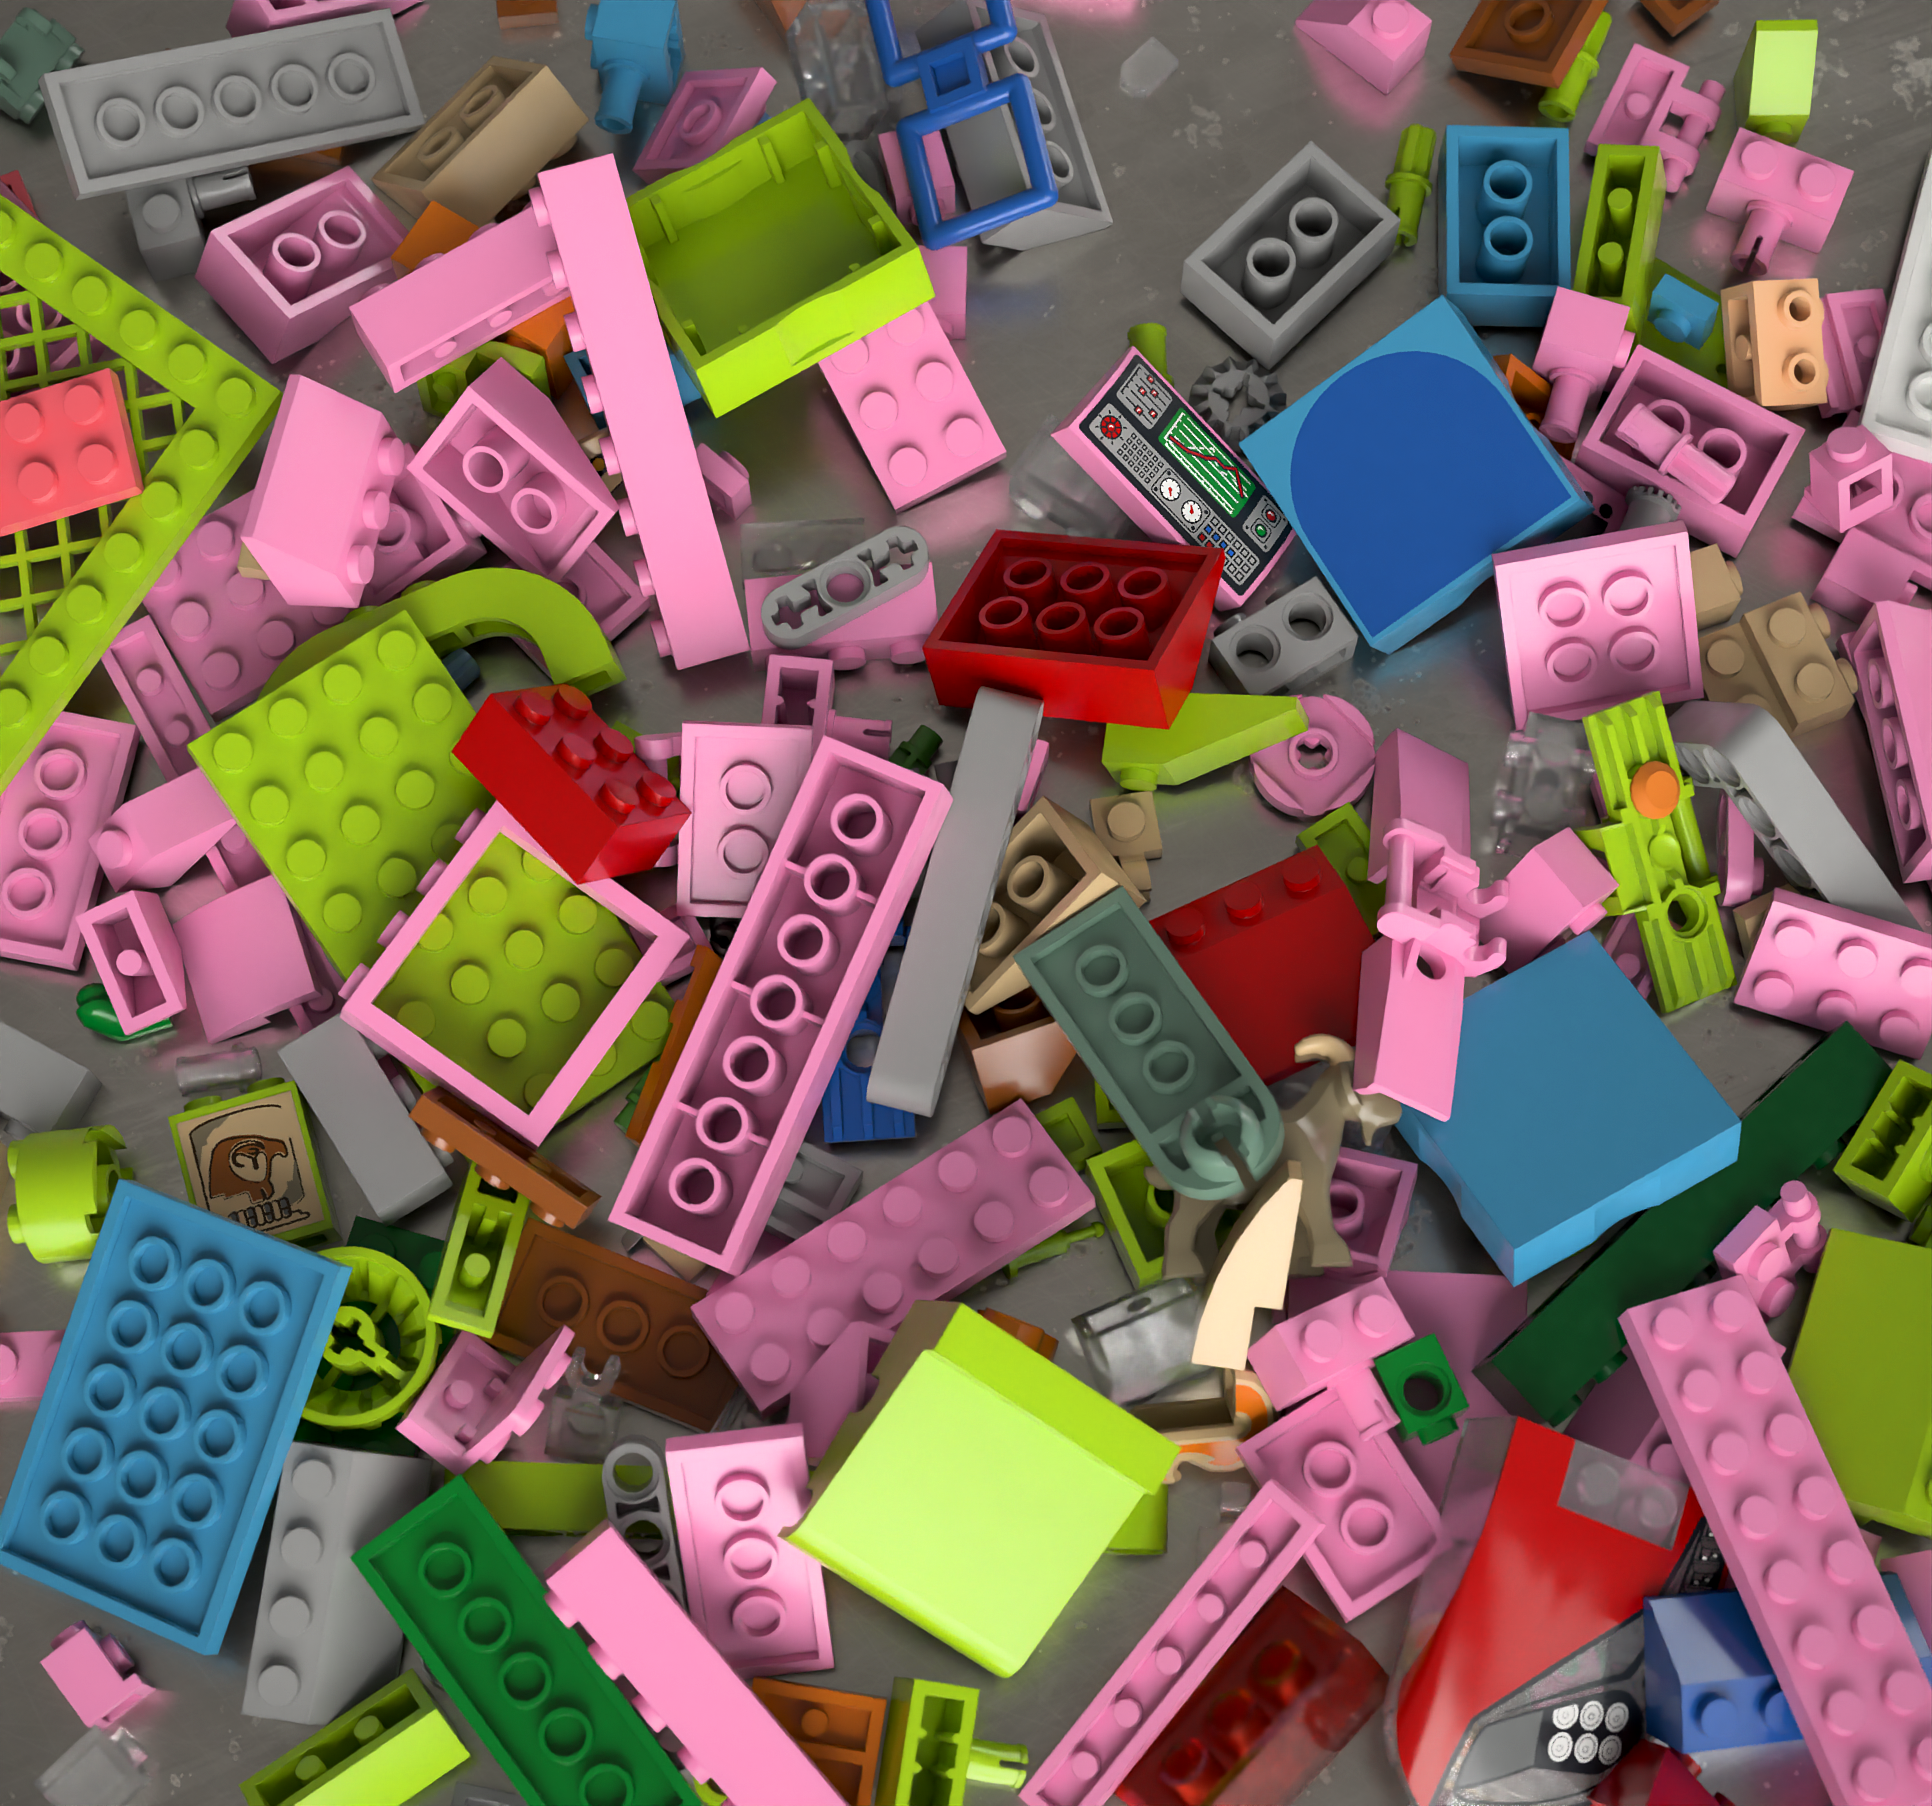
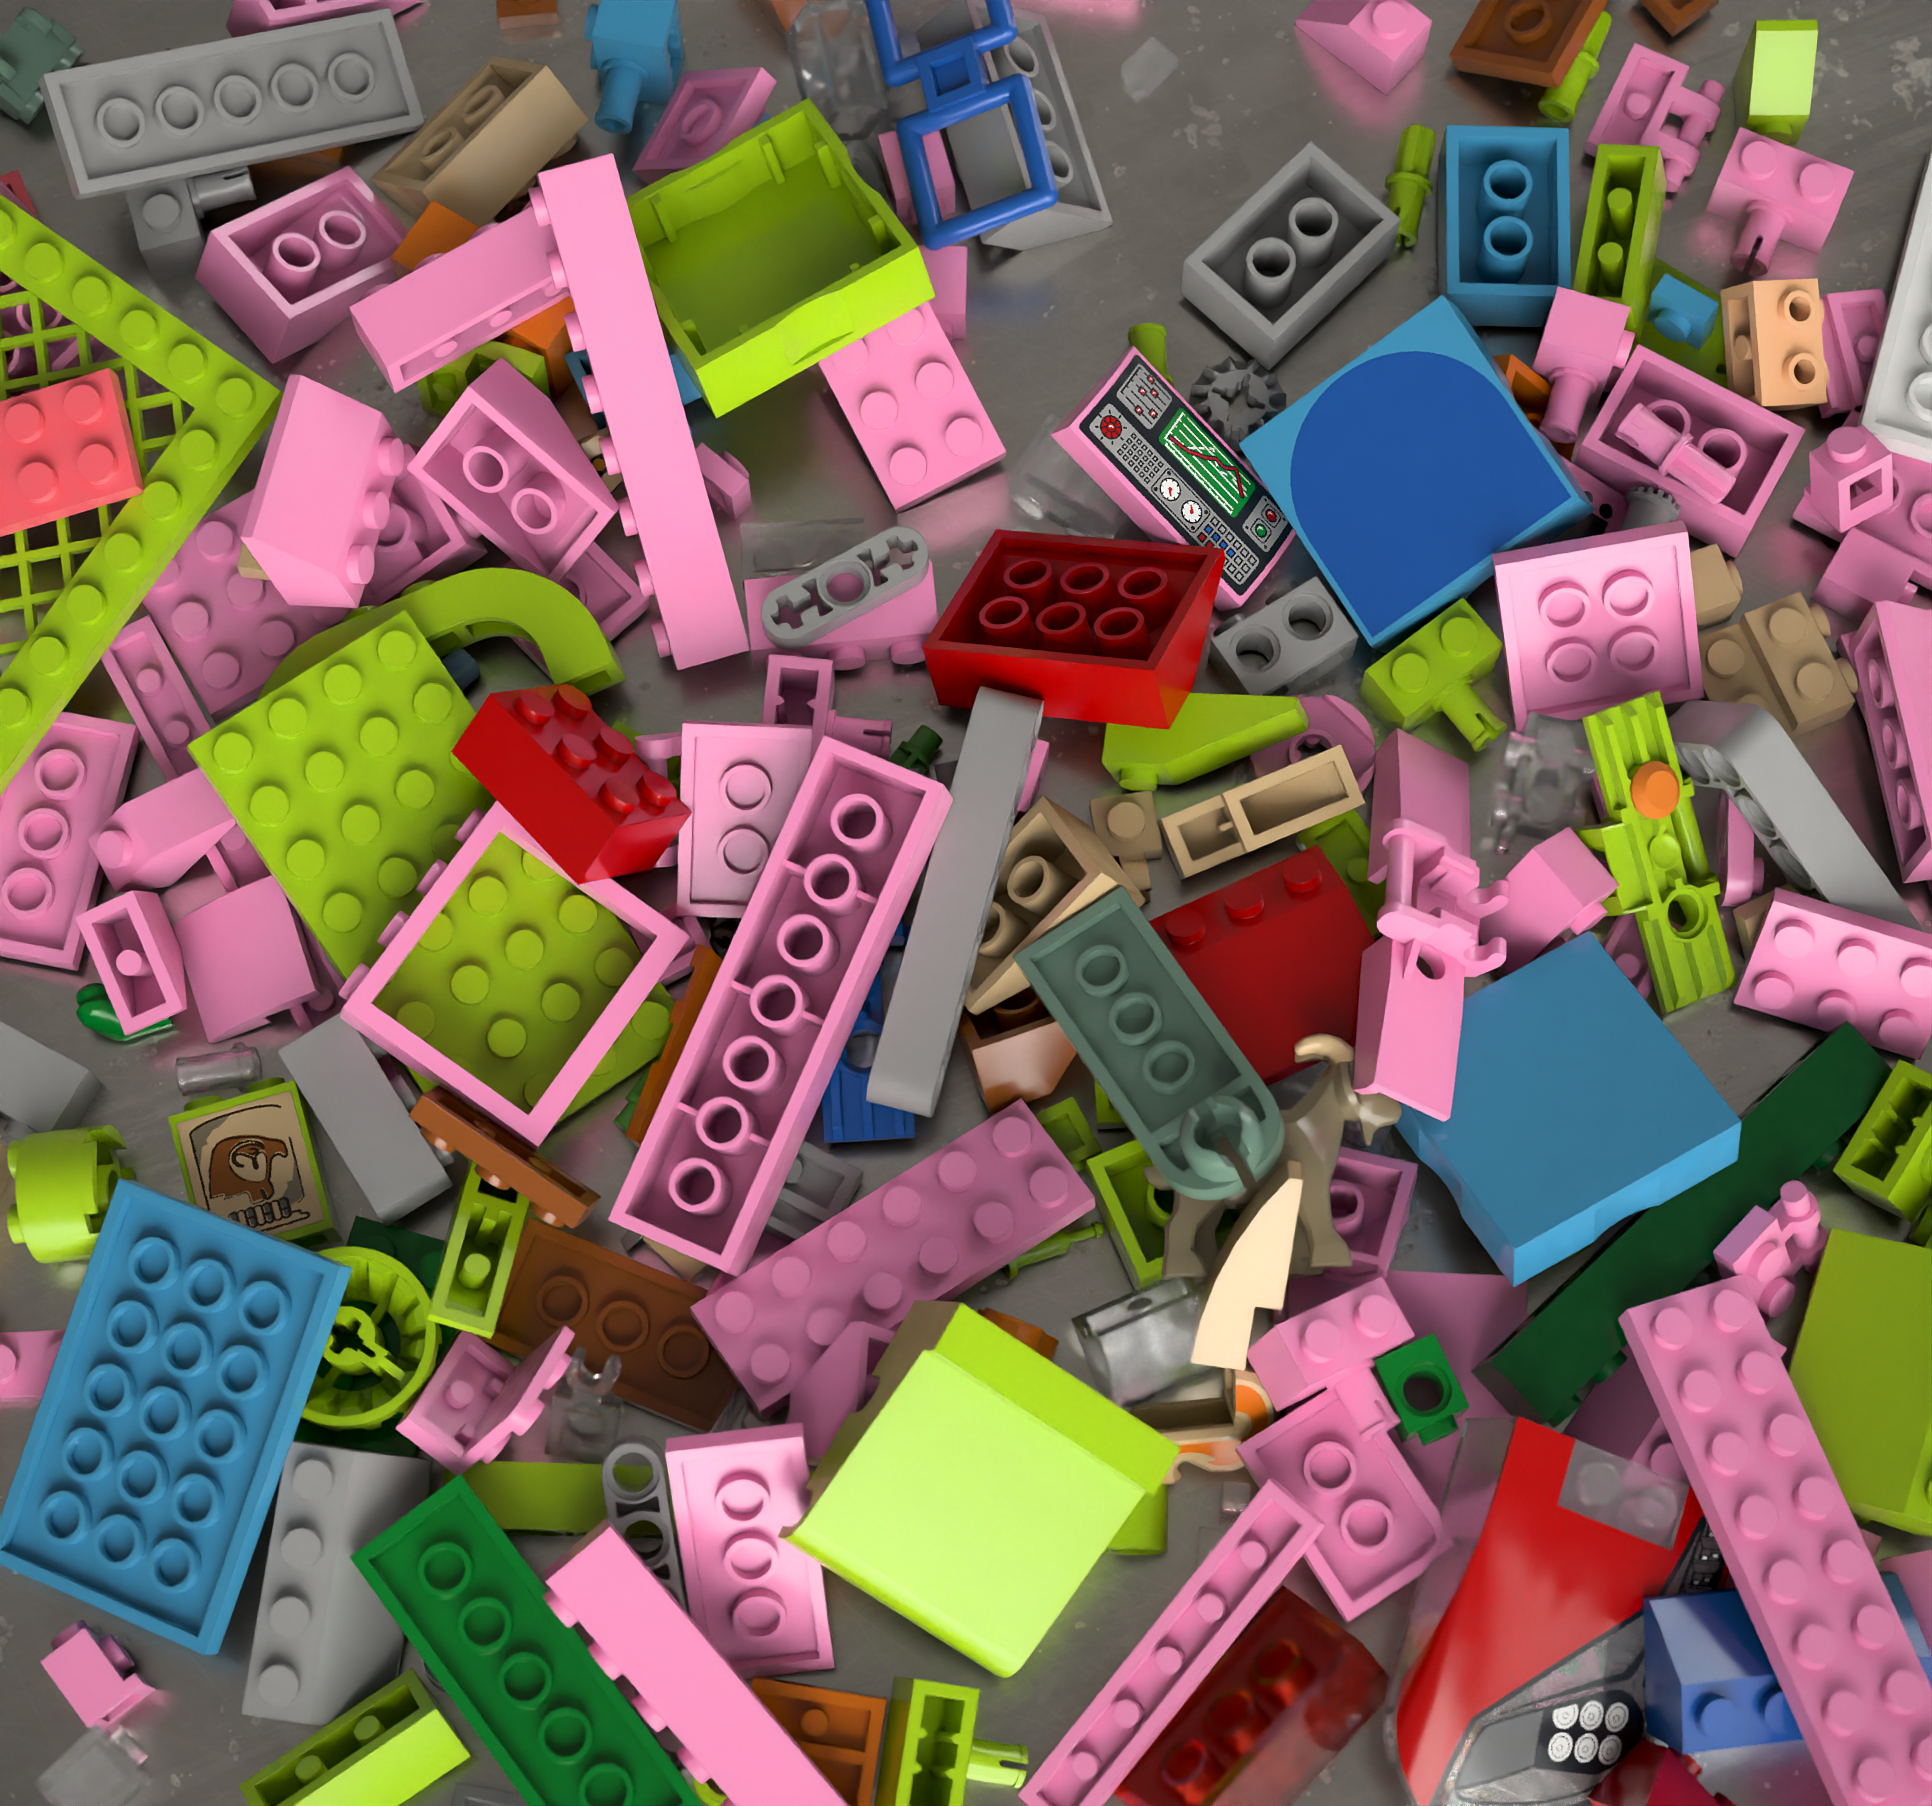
(1260, 812): none -> tan slope
(1436, 674): none -> lime brick

